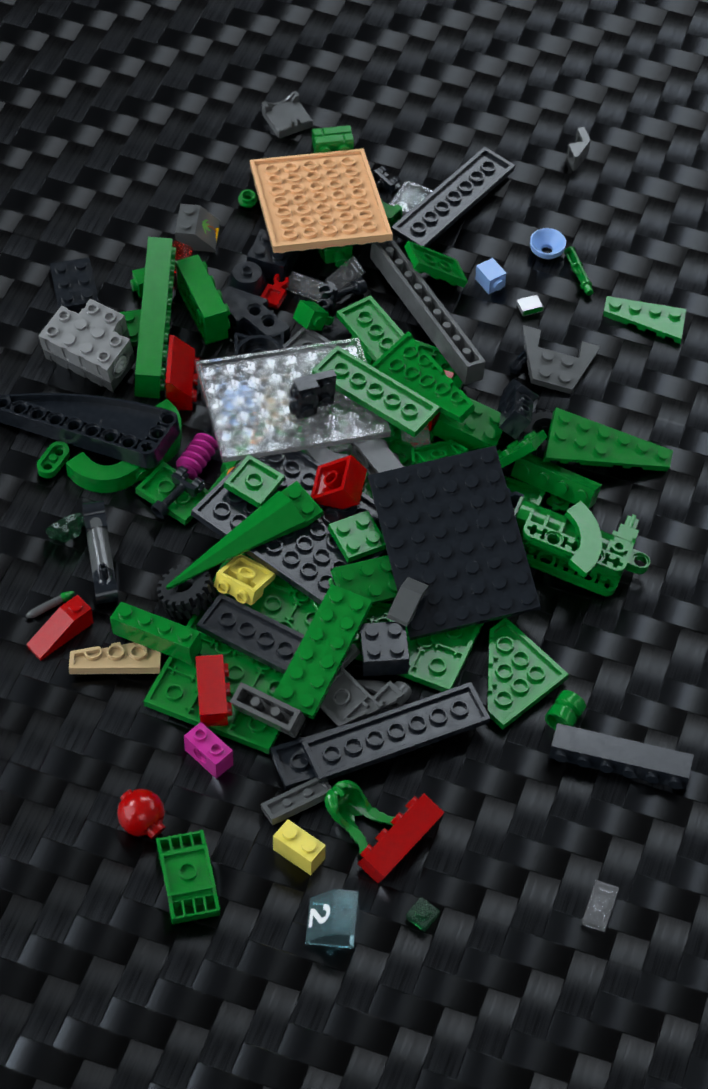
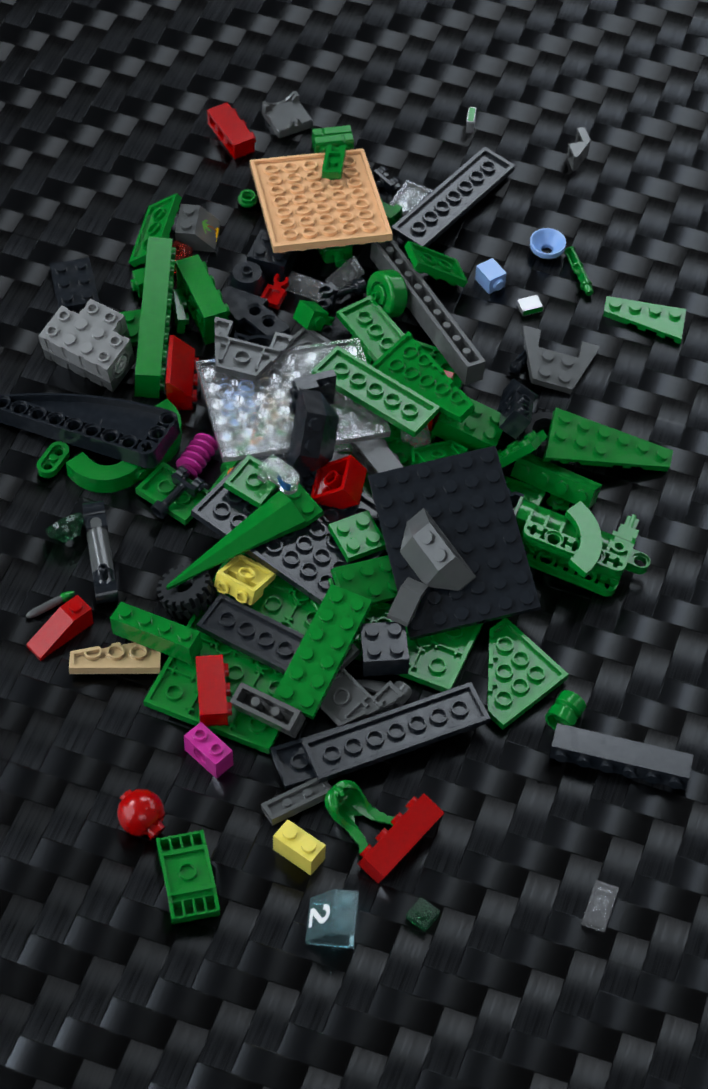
(156, 223): none -> green plate
(179, 306): none -> green plate
(231, 130): none -> red brick
(243, 357): none -> dark grey wing
(280, 474): none -> clear leg
(312, 433): none -> black wedge
(334, 162): none -> green plate
(389, 291): none -> green wheel
(433, 555): none -> dark grey wedge
(471, 120): none -> piece

